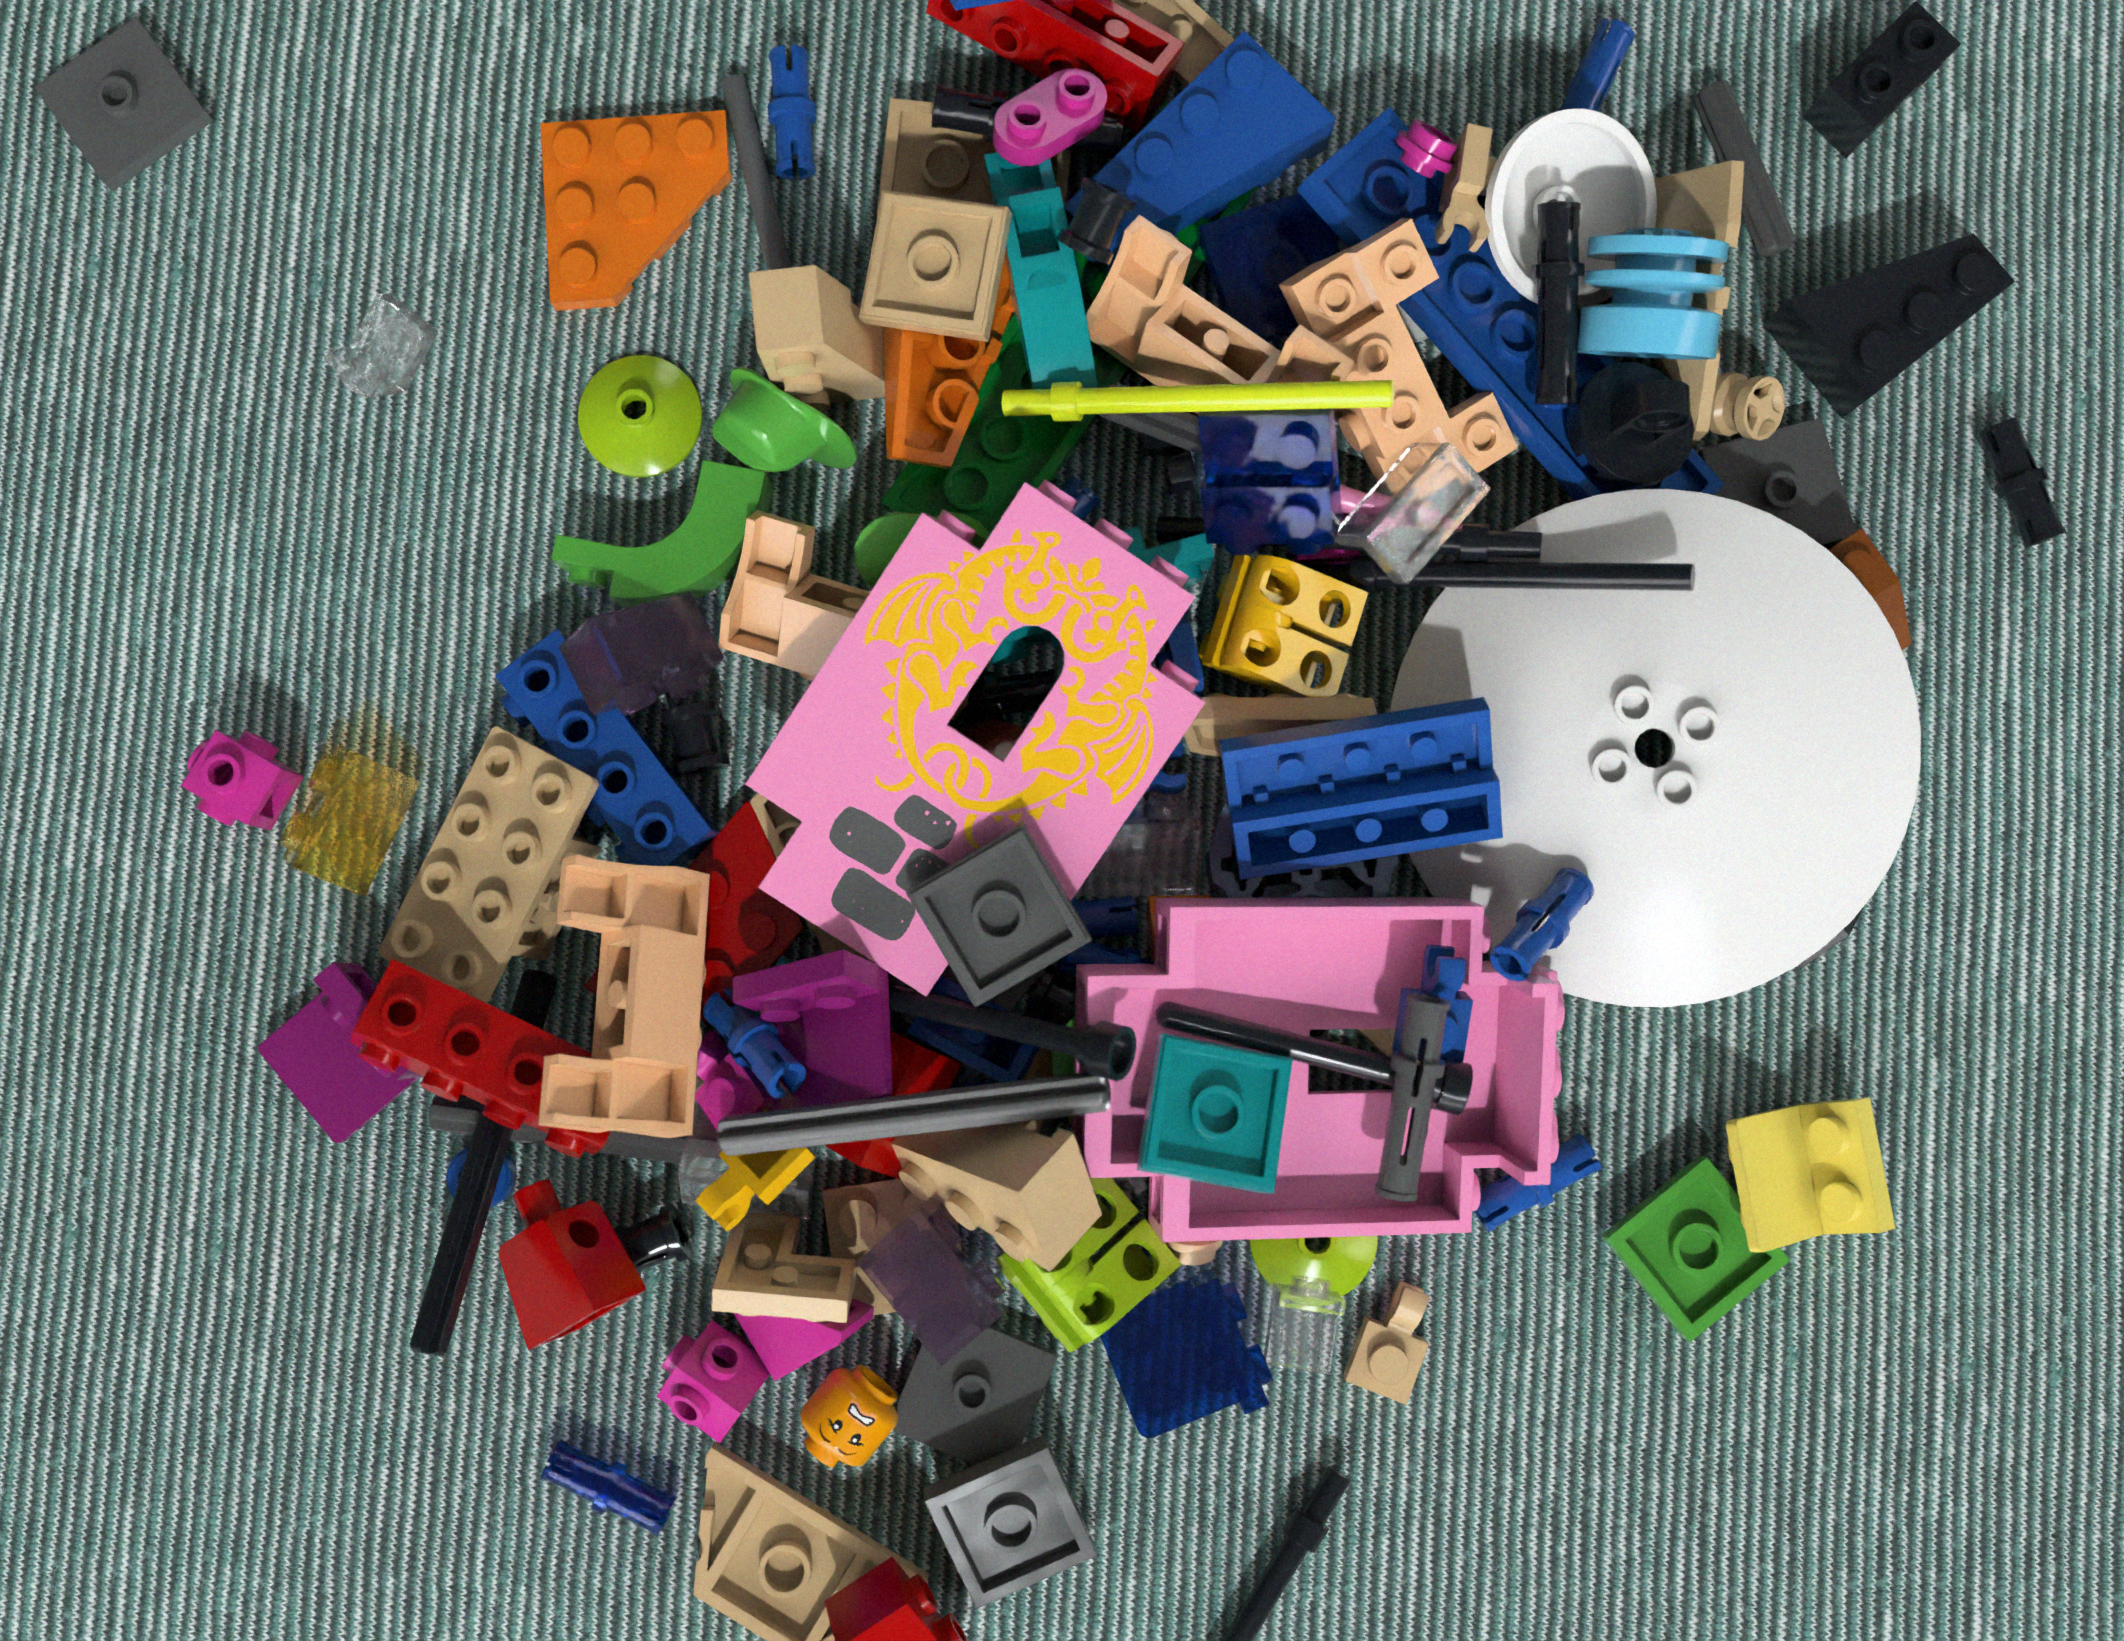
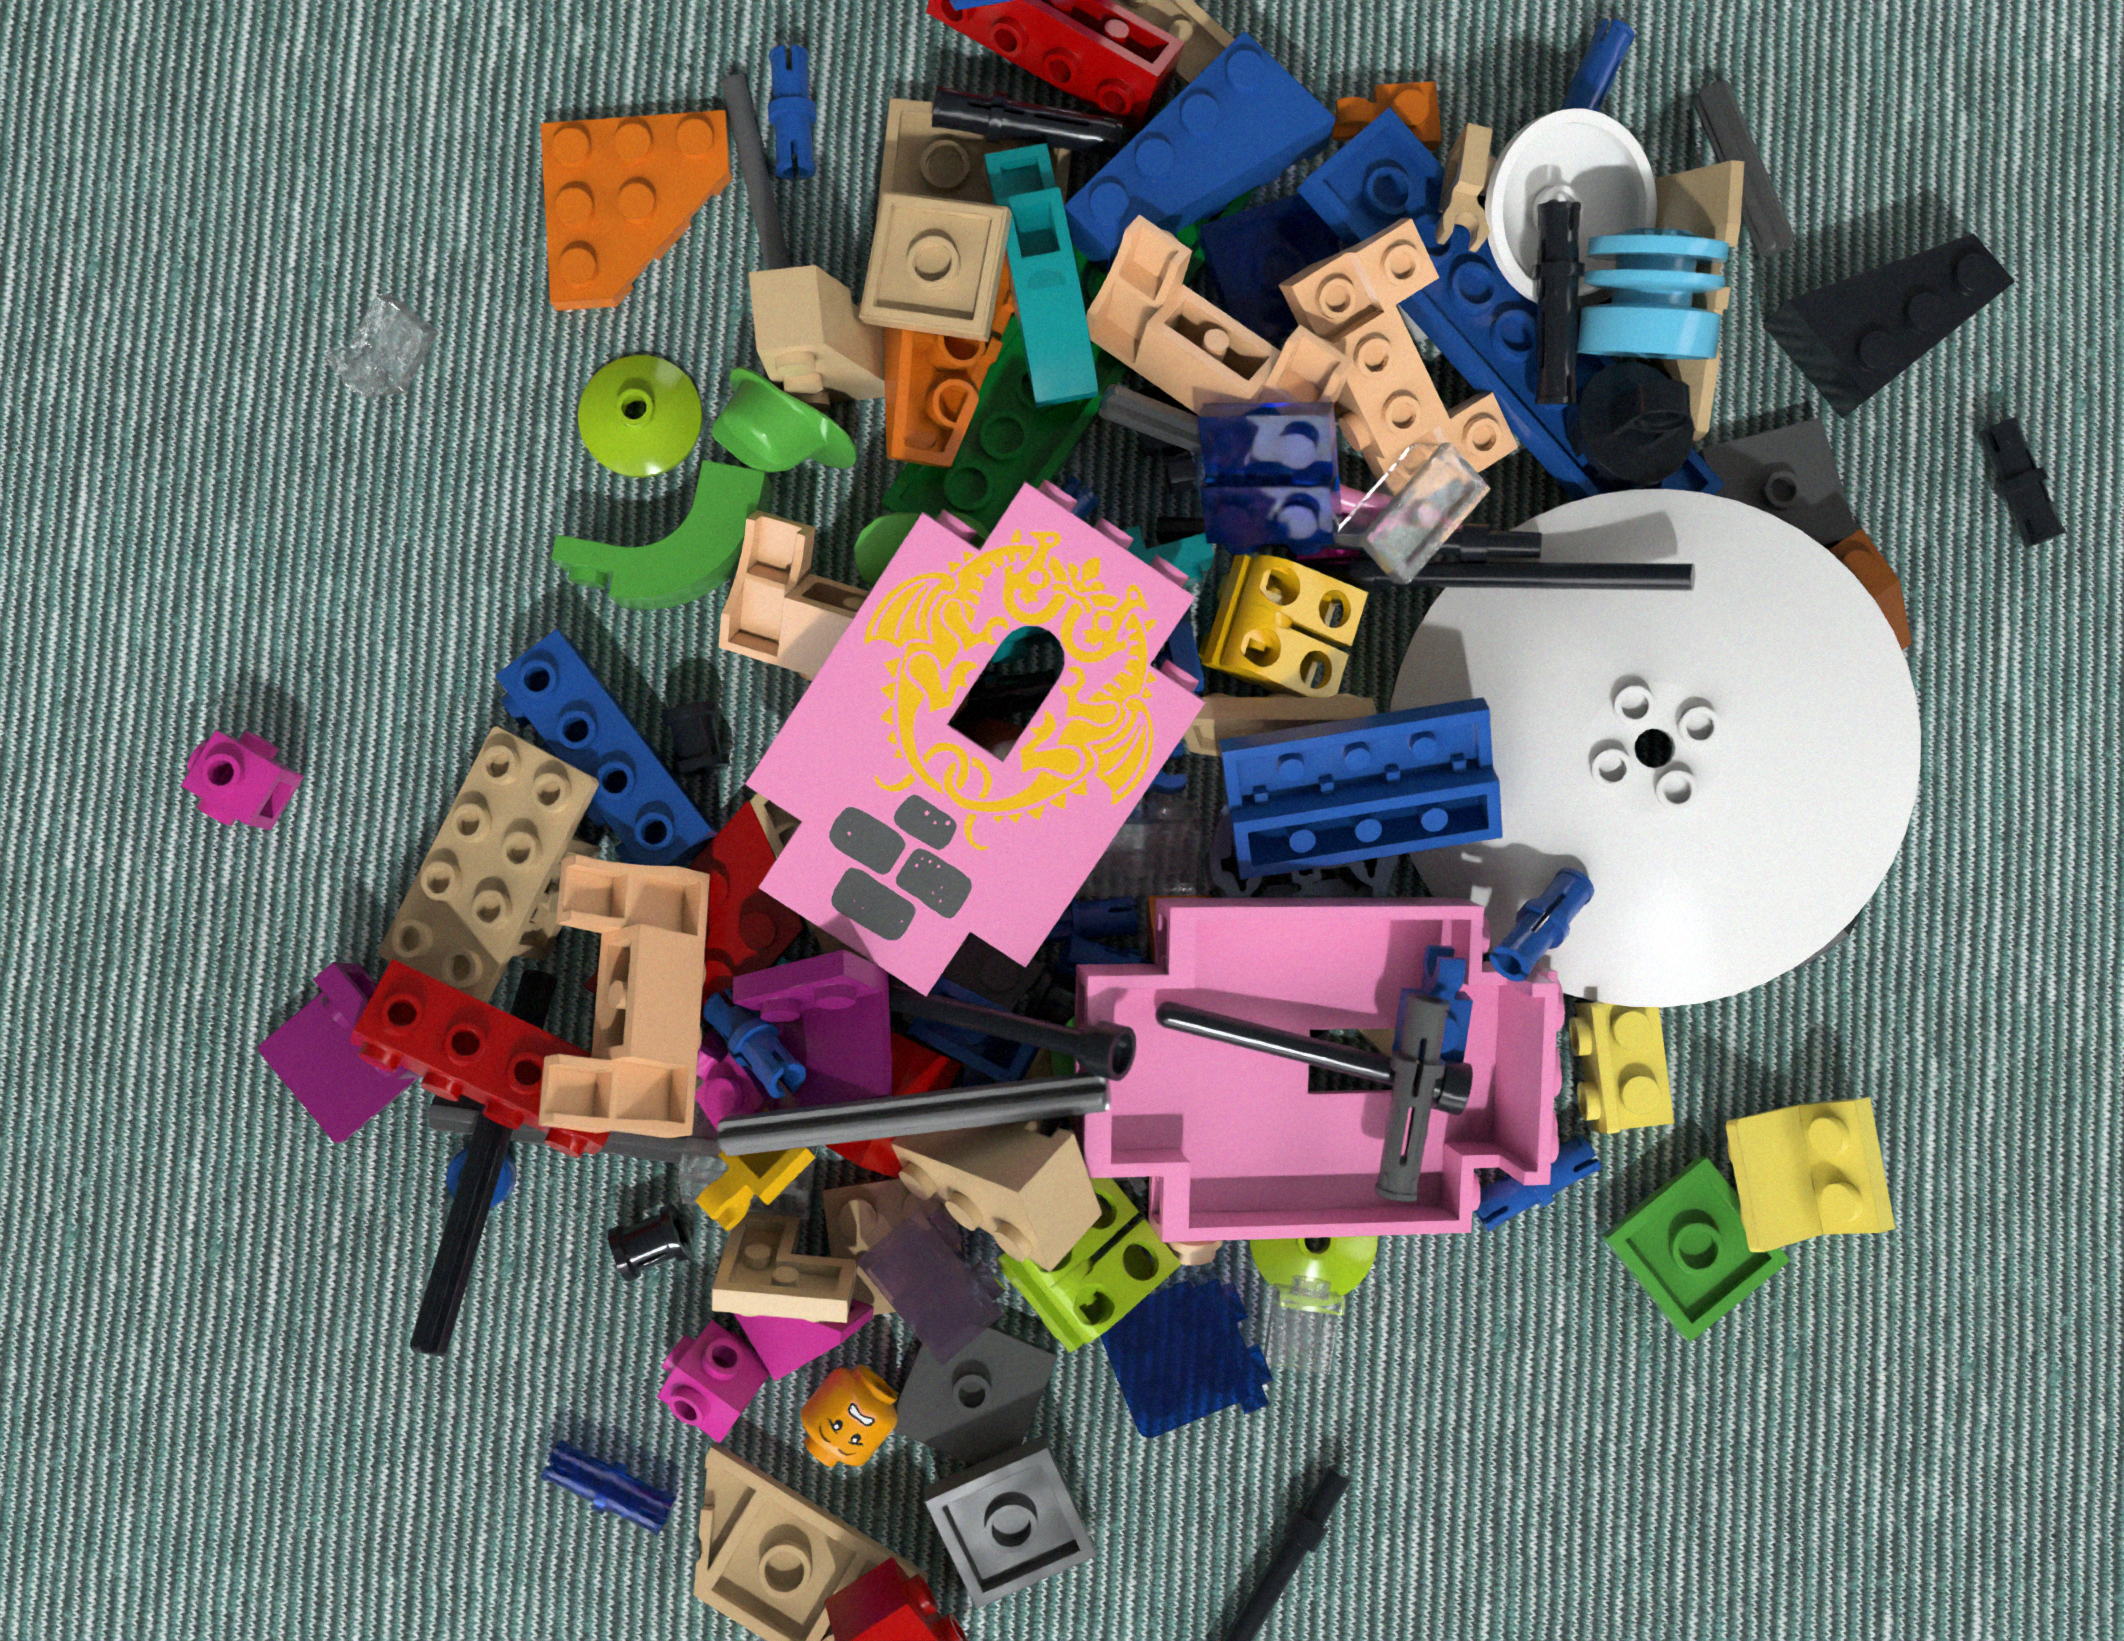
(123, 104): dark grey plate -> none
(348, 819): clear yellow bracket -> none
(564, 1266): red torso -> none
(641, 654): clear purple brick -> none
(999, 914): dark grey plate -> none
(1061, 111): dark pink plate -> none
(1071, 401): neon yellow bar -> none
(1096, 220): black bush -> none
(1215, 1114): teal plate -> none
(1387, 1352): tan plate -> none
(1412, 102): none -> orange plate
(1426, 149): dark pink plate -> none
(1621, 1066): none -> light yellow bracket
(1747, 406): tan wheel -> none
(1881, 79): black brick -> none

